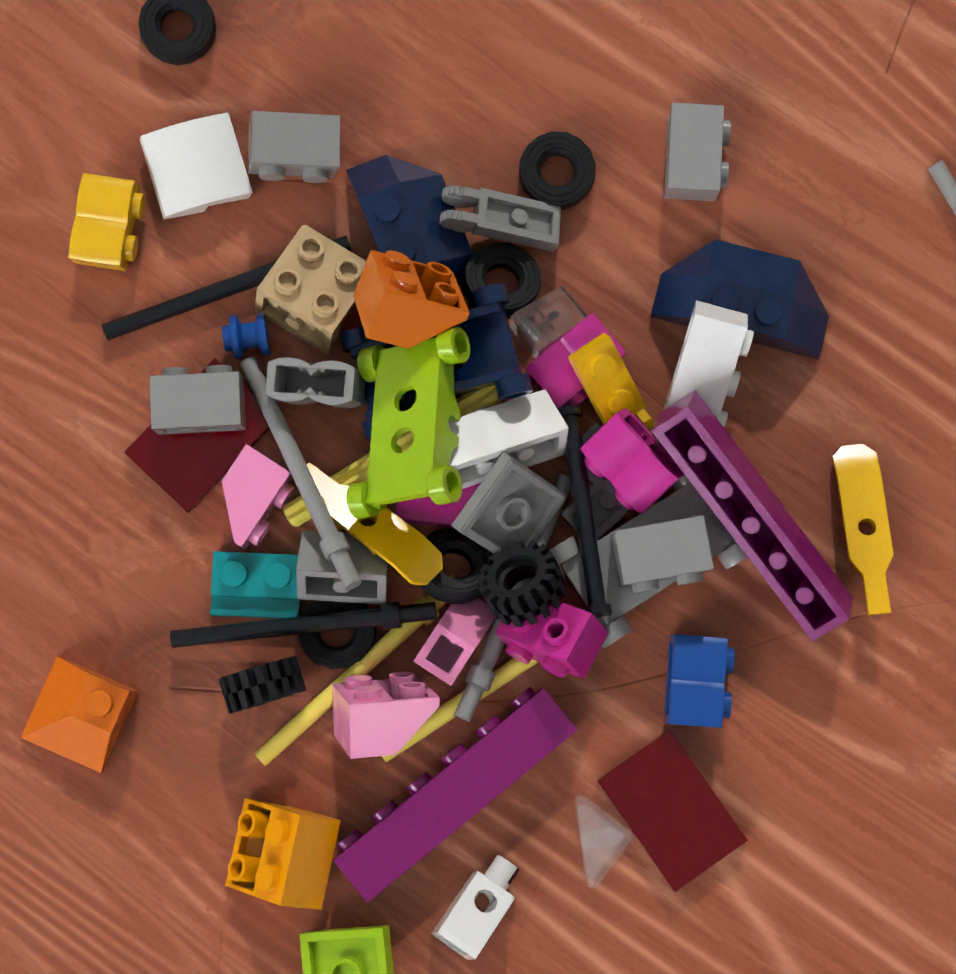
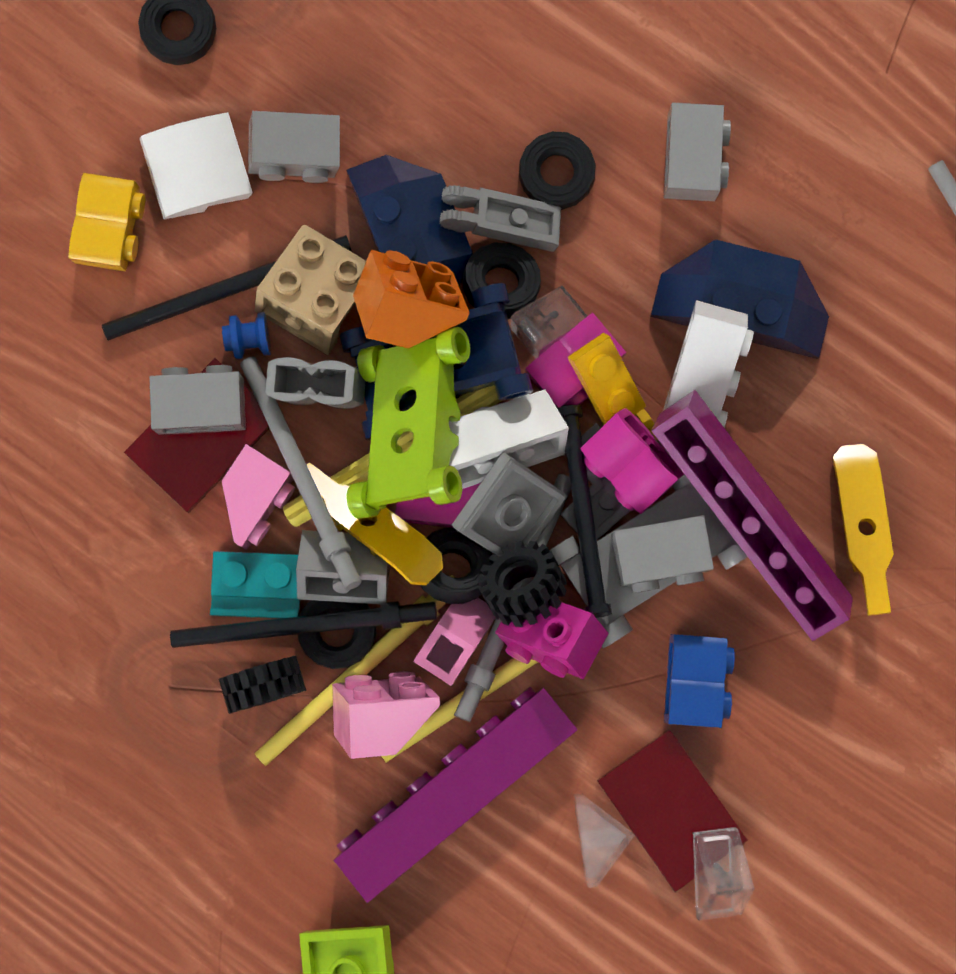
(79, 714): orange slope -> none
(282, 854): light orange slope -> none
(466, 927): white torso -> none
(720, 873): none -> clear slope

